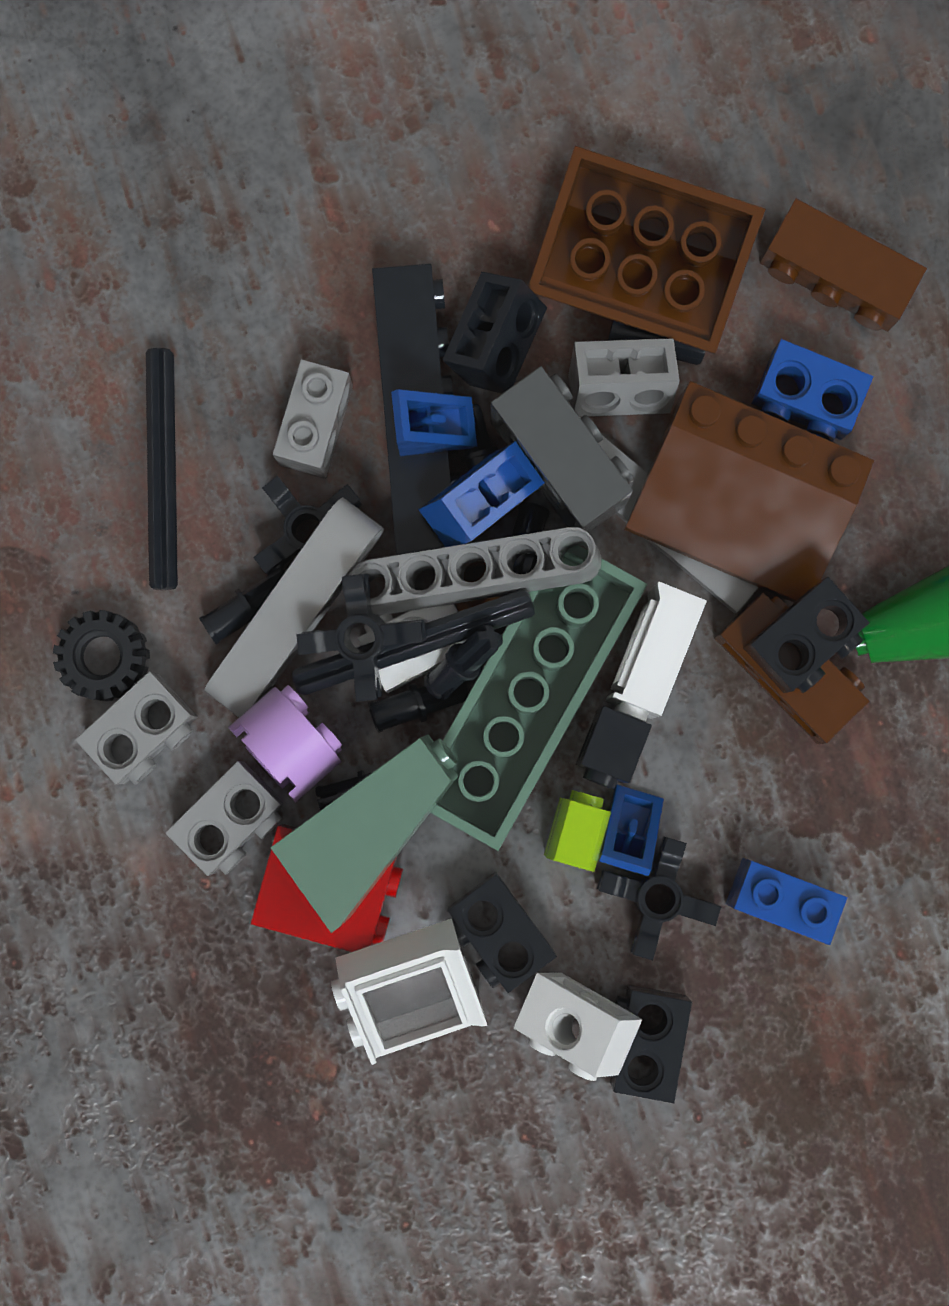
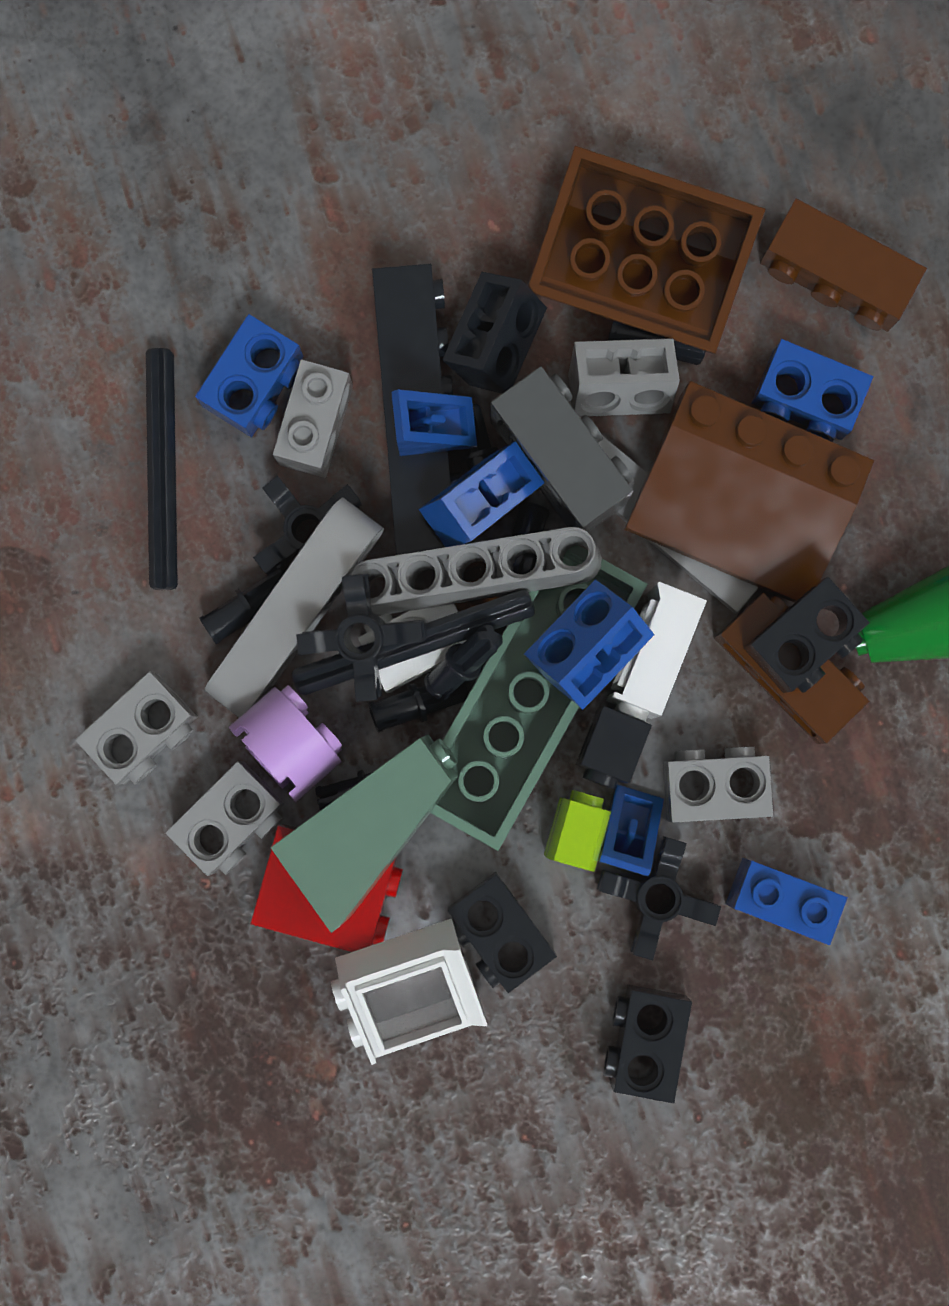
(72, 649): black tyre -> none
(238, 371): none -> blue brick
(589, 644): none -> blue brick
(604, 1026): white brick -> none
(717, 798): none -> light grey brick

